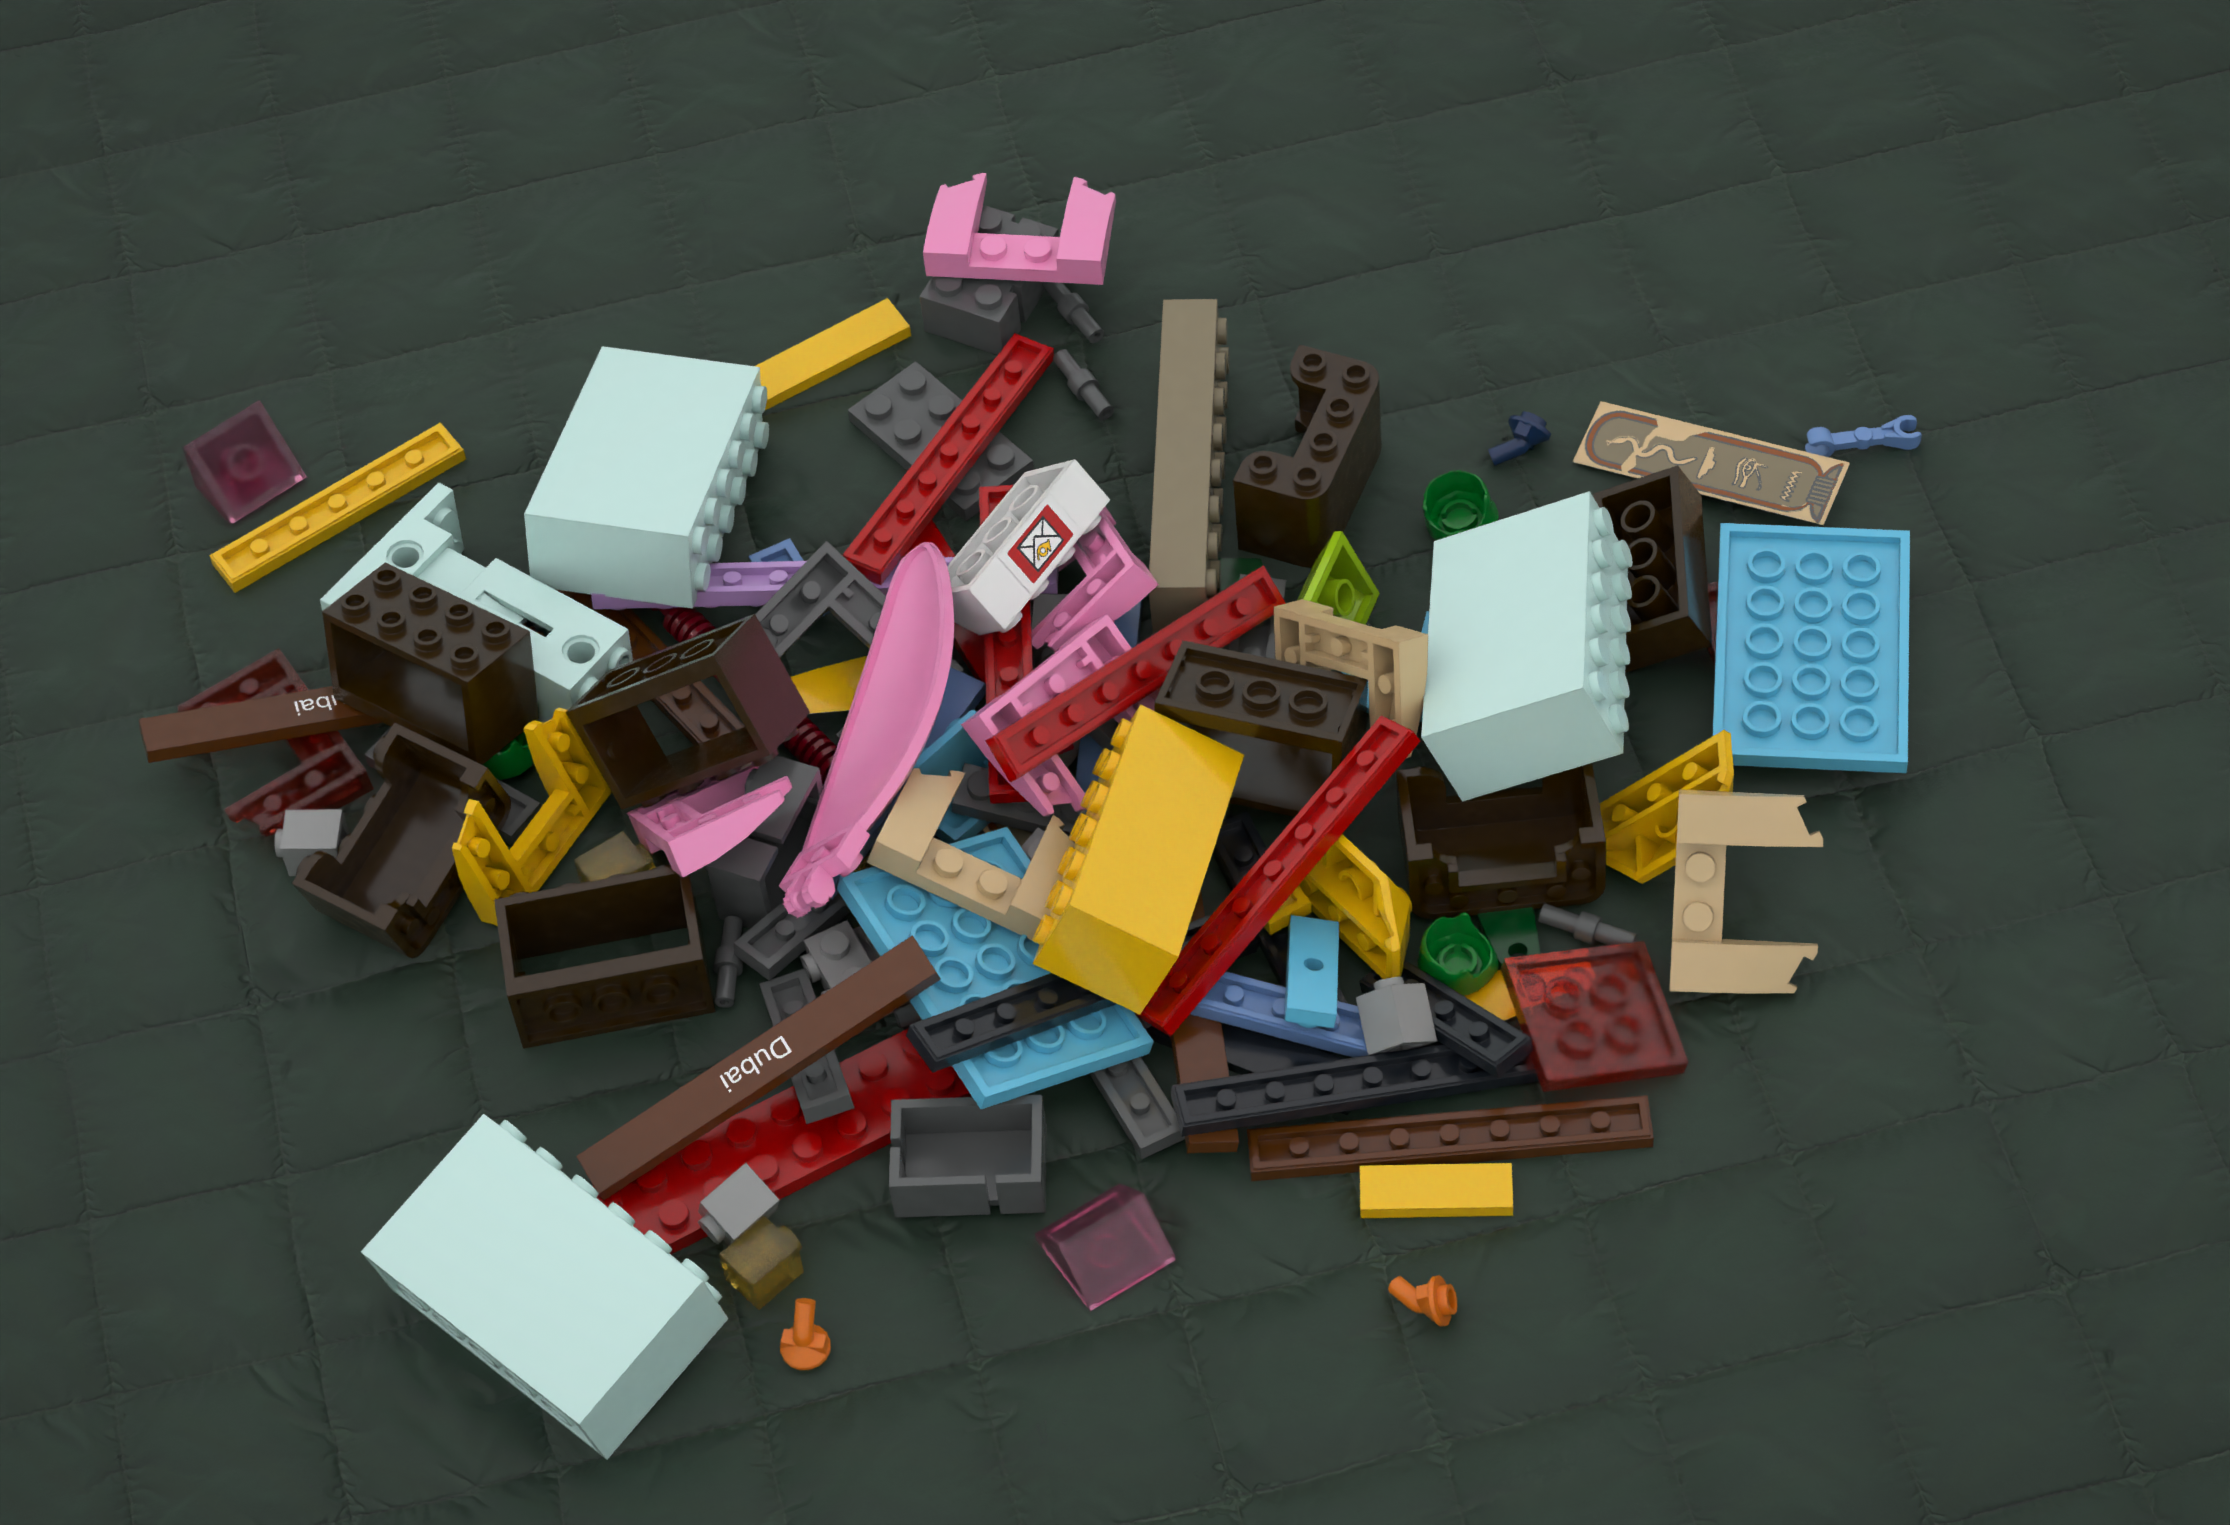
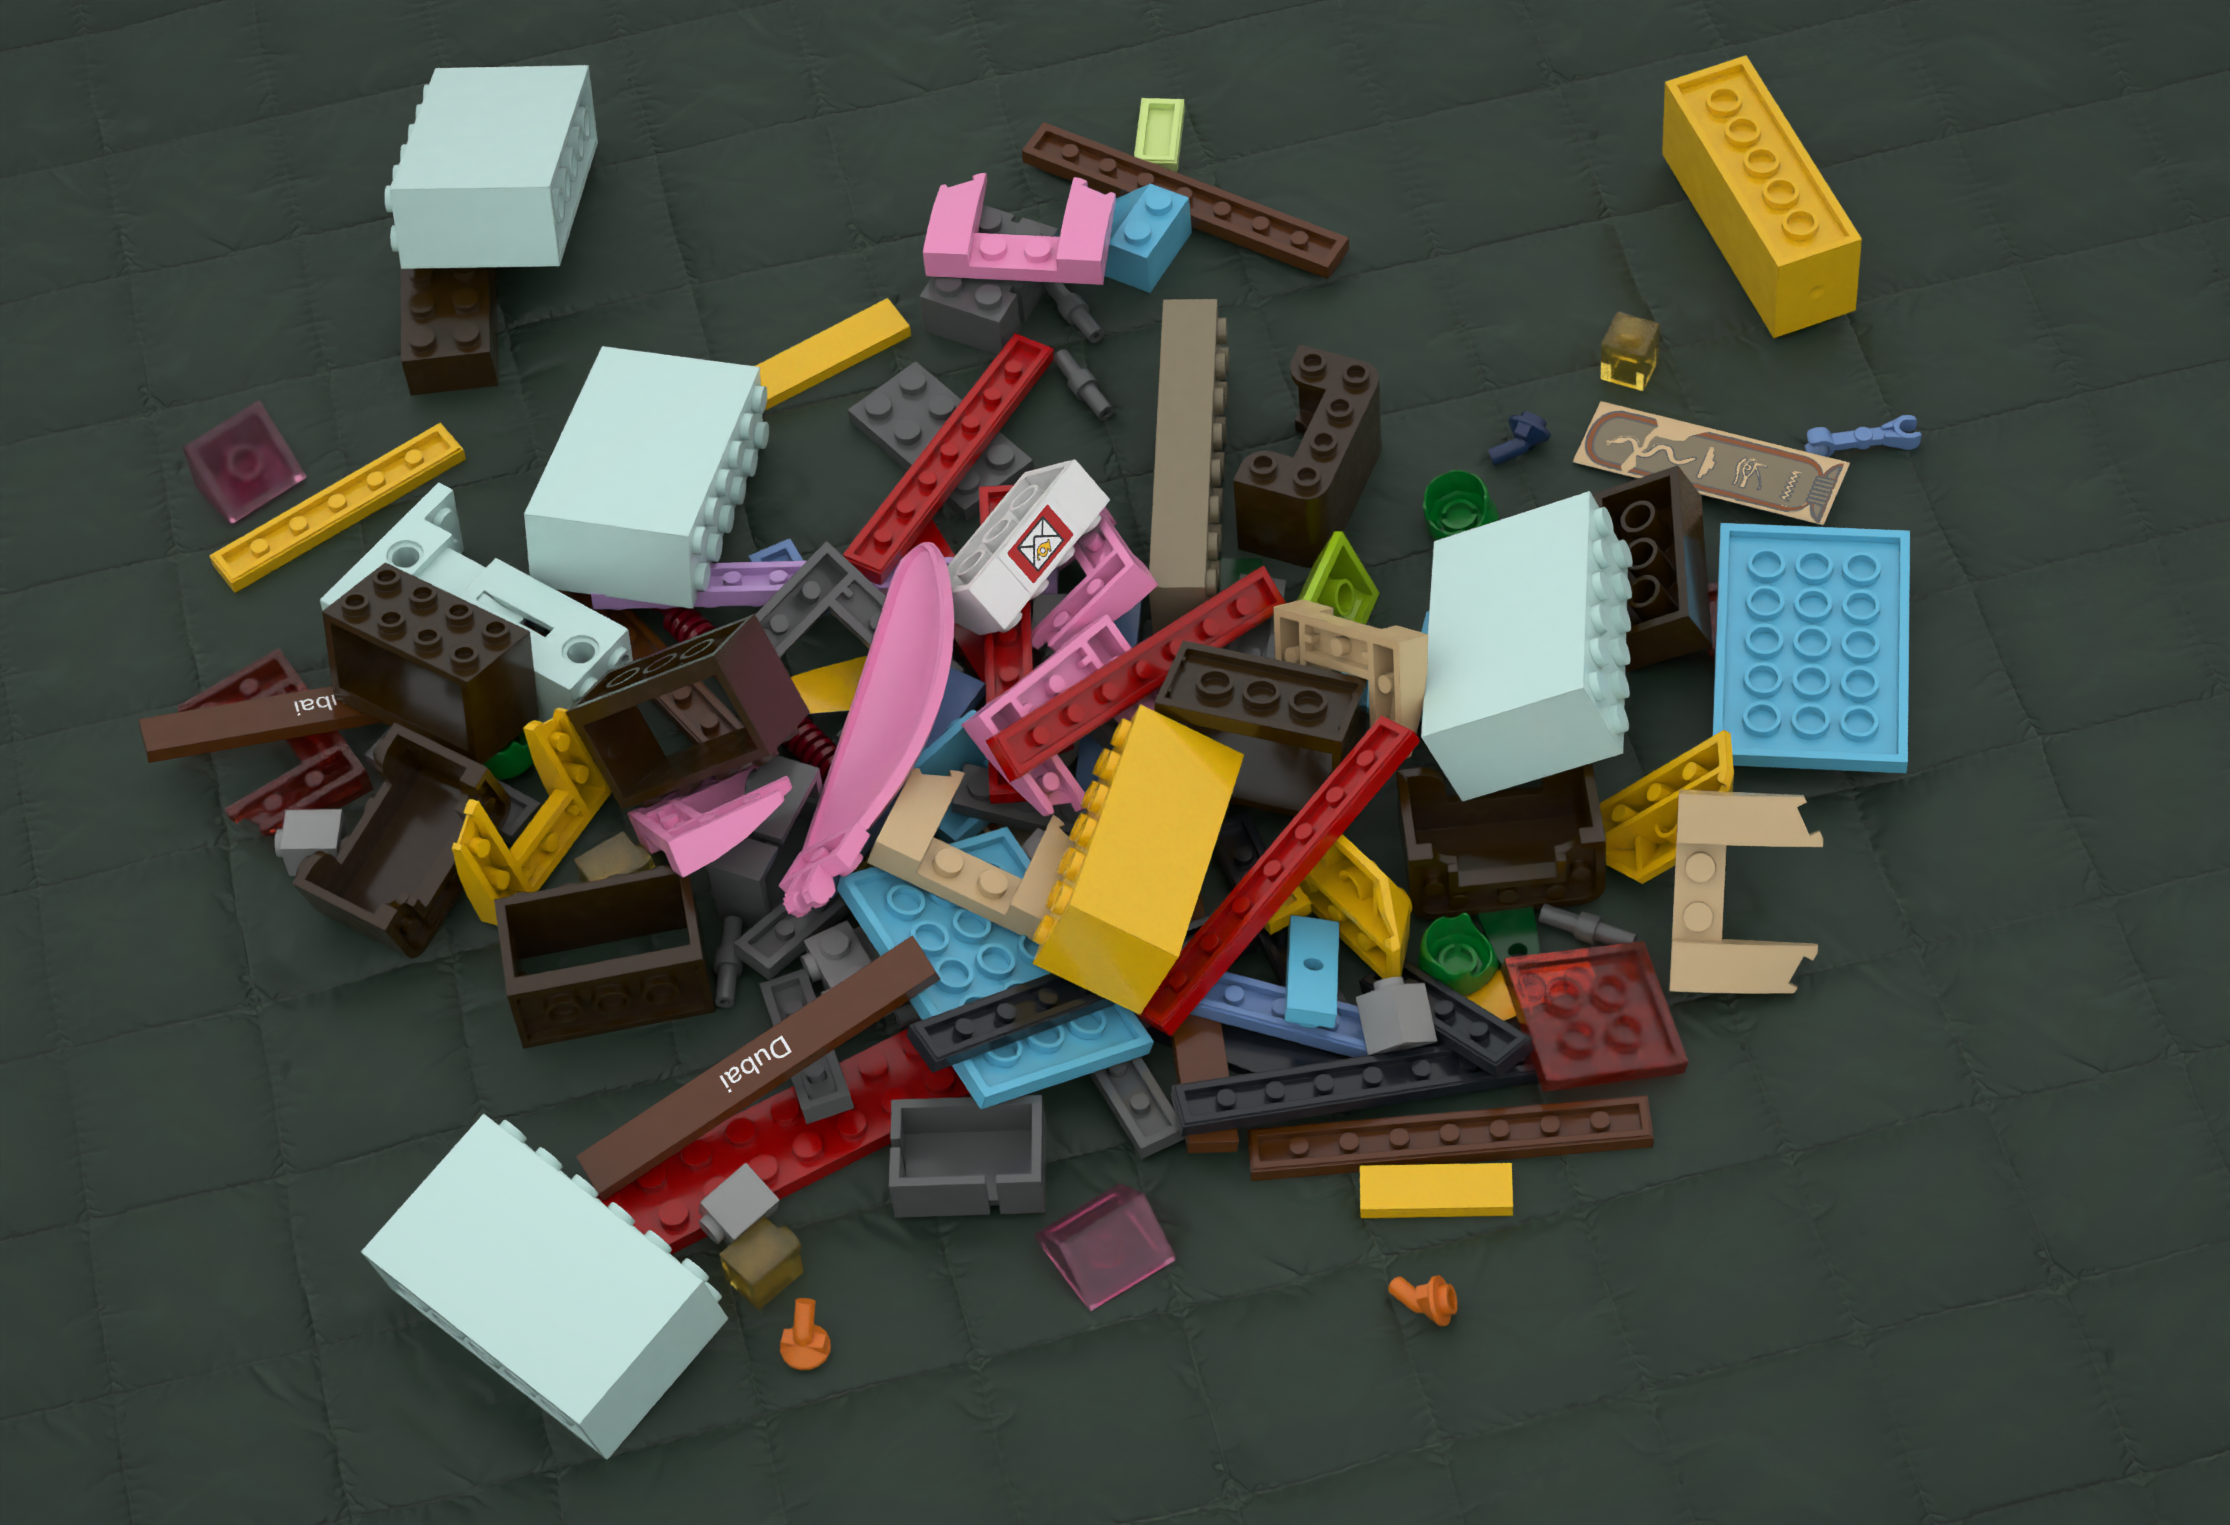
(449, 329): none -> dark brown brick
(493, 167): none -> light aqua brick
(1147, 235): none -> medium azure slope
(1160, 131): none -> yellowish green tile
(1210, 207): none -> reddish brown plate
(1630, 351): none -> clear yellow brick
(1761, 196): none -> yellow brick

